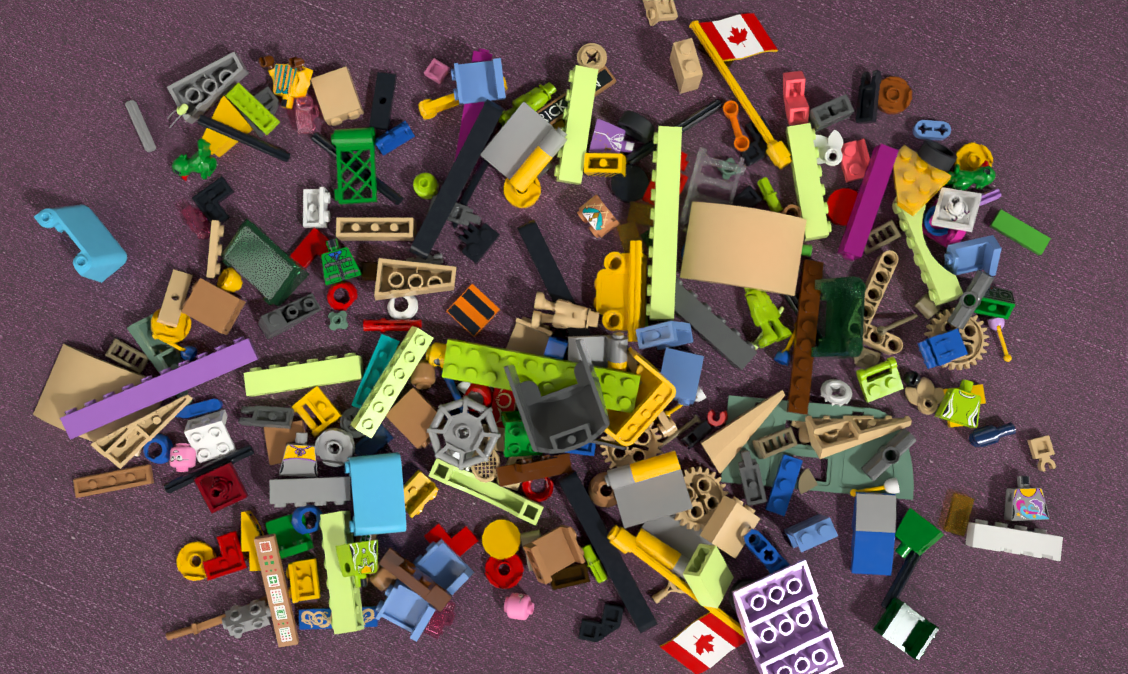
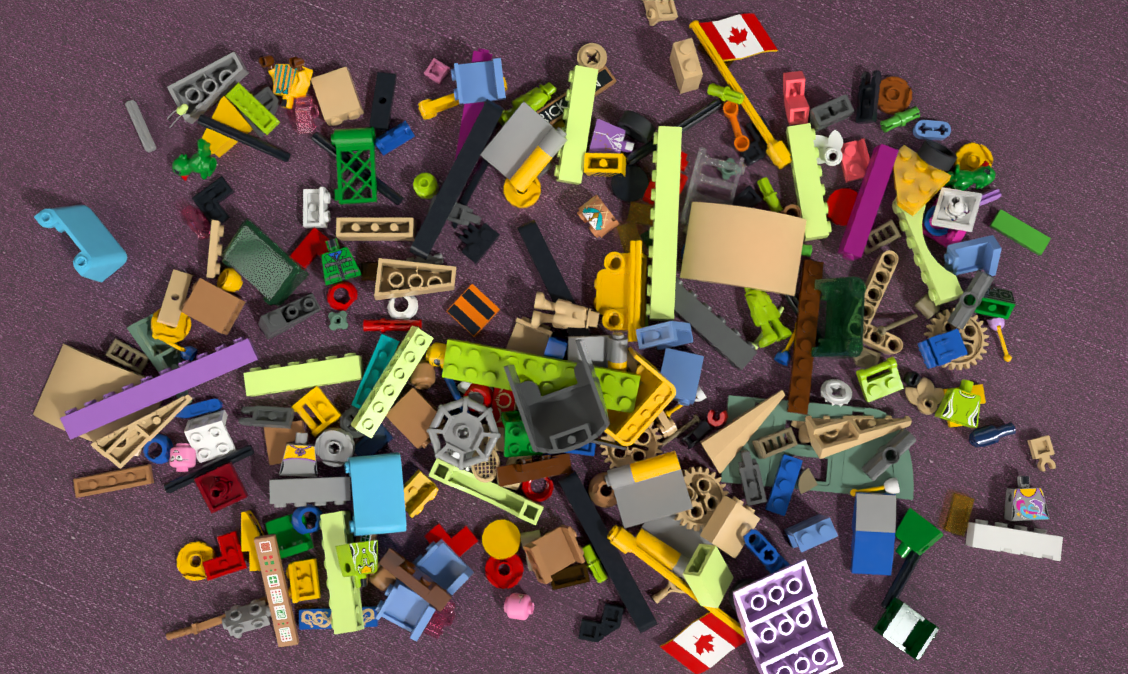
(725, 93): none -> lime axle
(900, 119): none -> bright green pin

